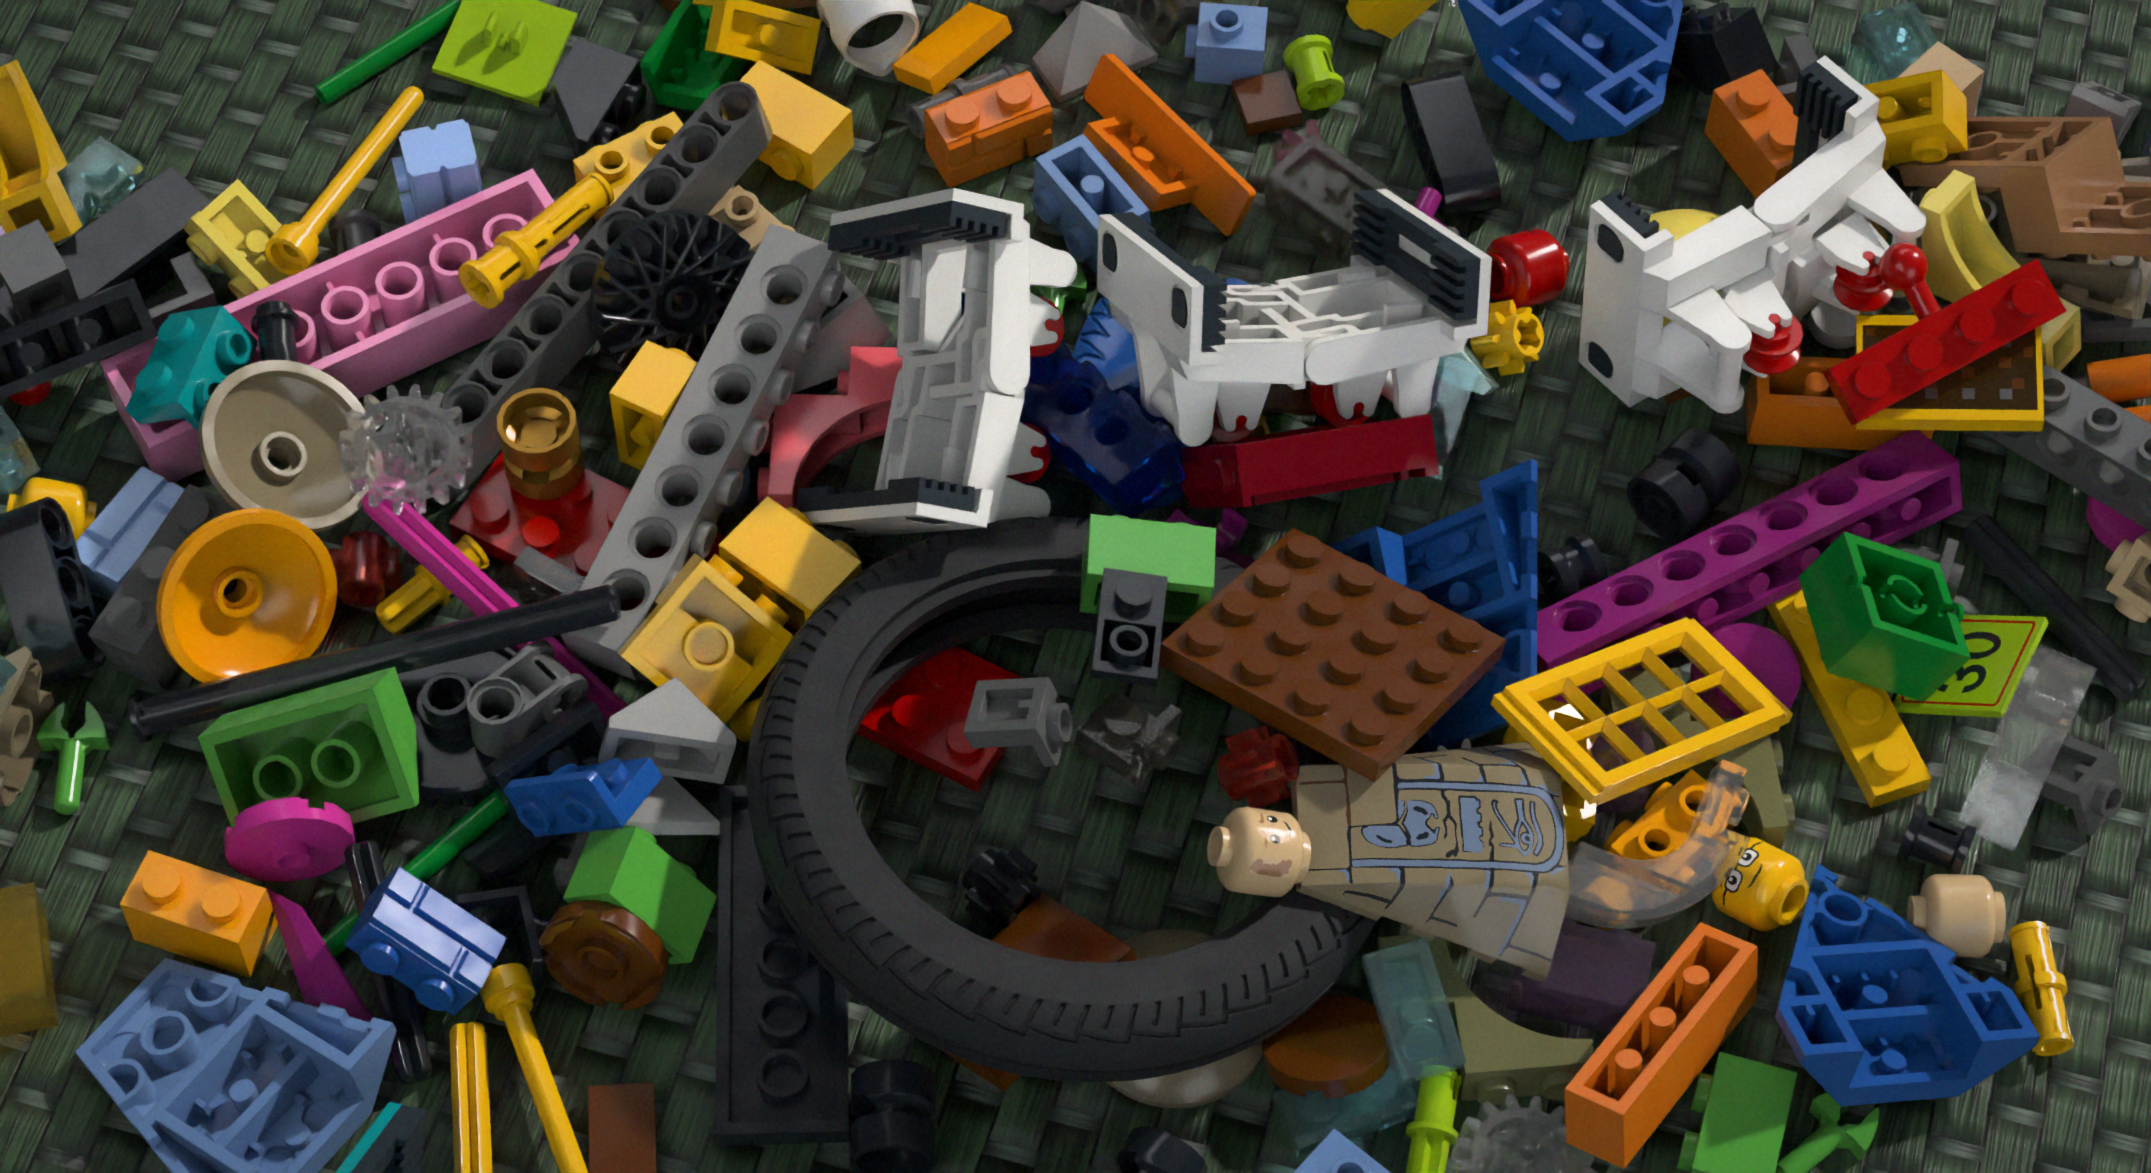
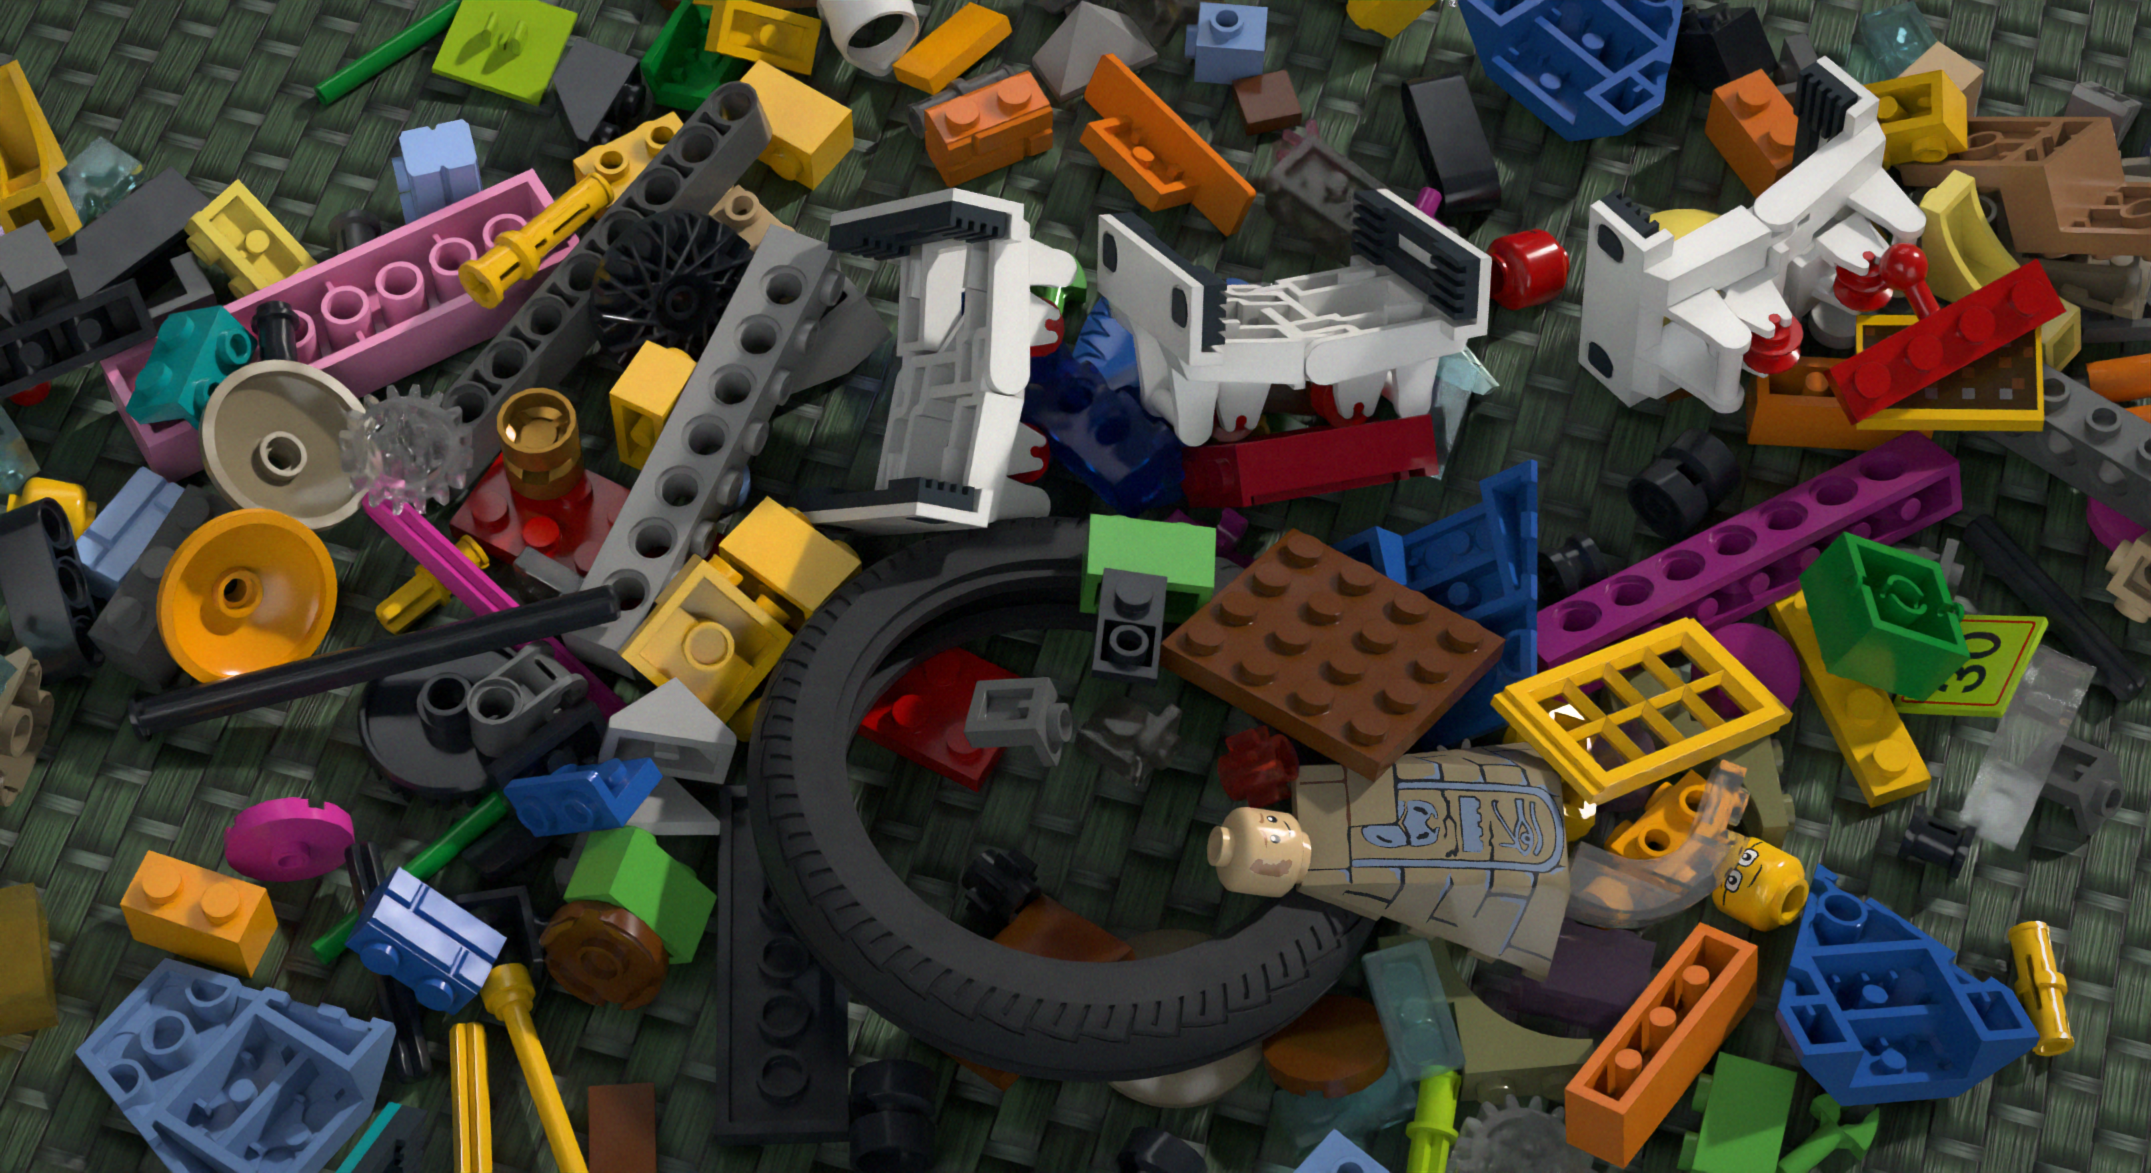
(72, 752): bright green bar -> none
(296, 244): yellow piece -> none
(313, 963): magenta bar -> none
(327, 744): bright green slope -> none
(365, 569): clear red gear -> none
(818, 428): coral arch -> none
(1076, 187): medium blue brick -> none
(1312, 66): lime bush -> none
(1511, 338): yellow gear -> none
(1959, 913): tan head -> none

